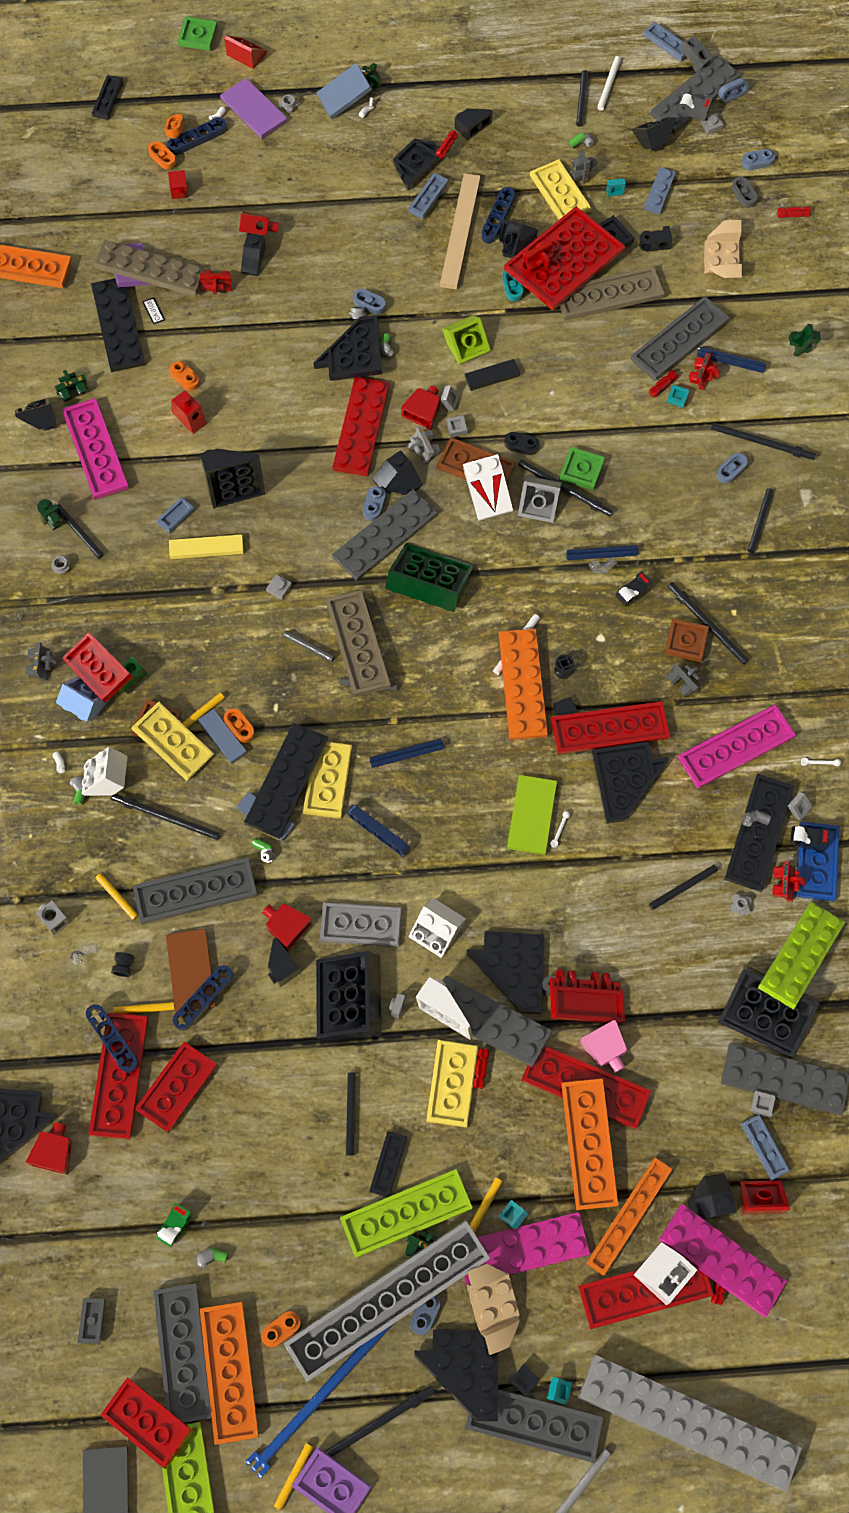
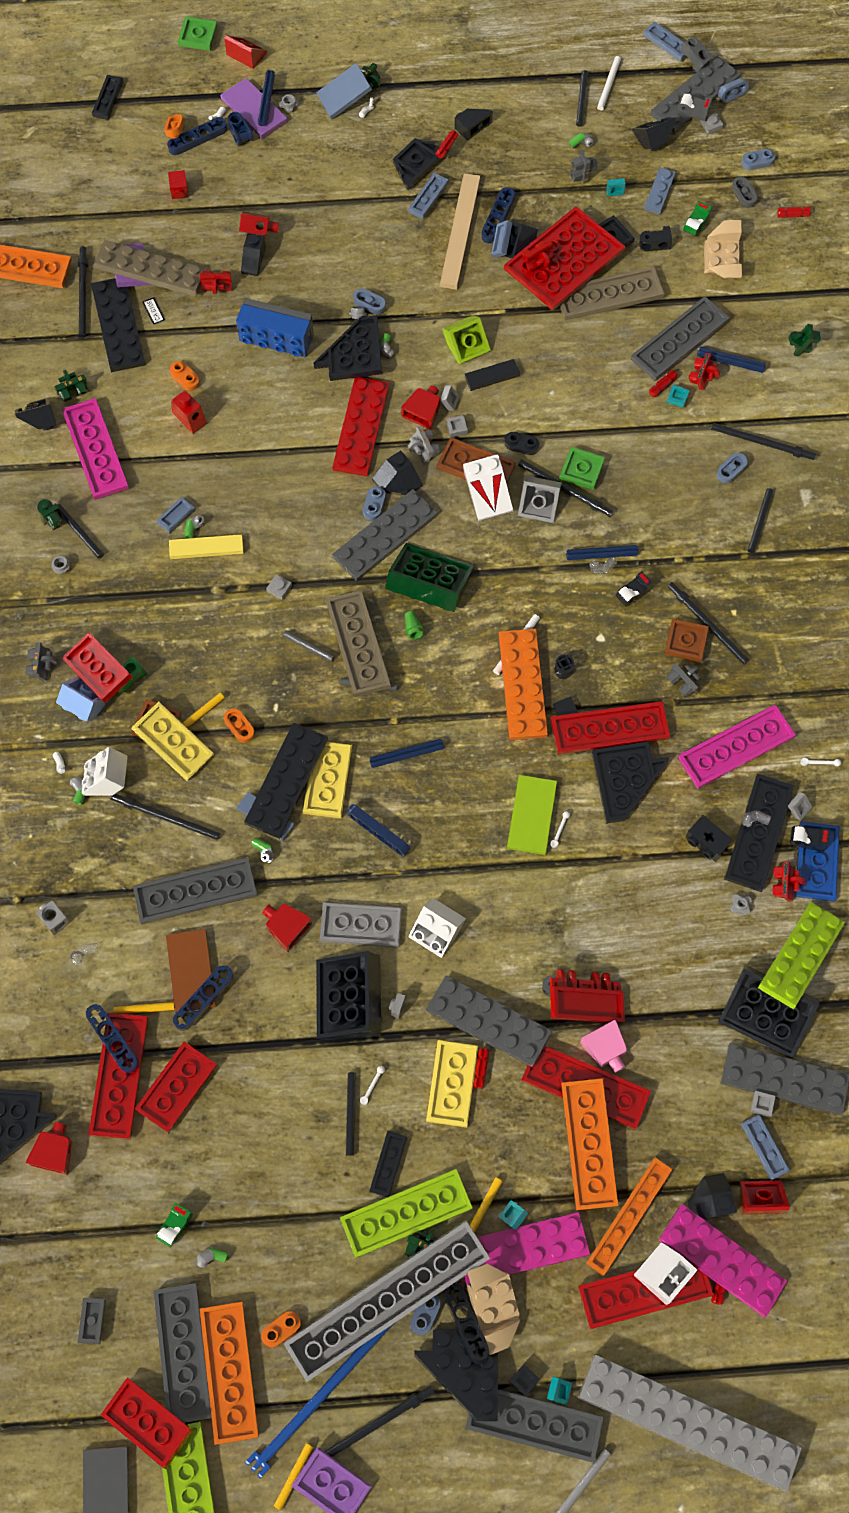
(82, 264): none -> black bar
(117, 896): yellow bar -> none
(122, 964): black wheel -> none
(164, 157): orange plate -> none
(192, 524): none -> arm
(222, 736): sand blue tile -> none
(232, 476): black slope -> none
(239, 129): none -> dark blue piece
(266, 98): none -> dark blue axle
(275, 327): none -> blue piece
(281, 965): black slope -> none
(364, 1100): none -> white hinge
(413, 626): none -> bright green cone
(439, 1003): white slope -> none
(465, 1323): none -> black beam
(501, 239): none -> sand blue tile
(512, 287): teal plate -> none
(514, 967): black wing -> none
(559, 189): light yellow tile -> none
(683, 887): black bar -> none
(697, 219): none -> green leg
(706, 829): none -> black brick

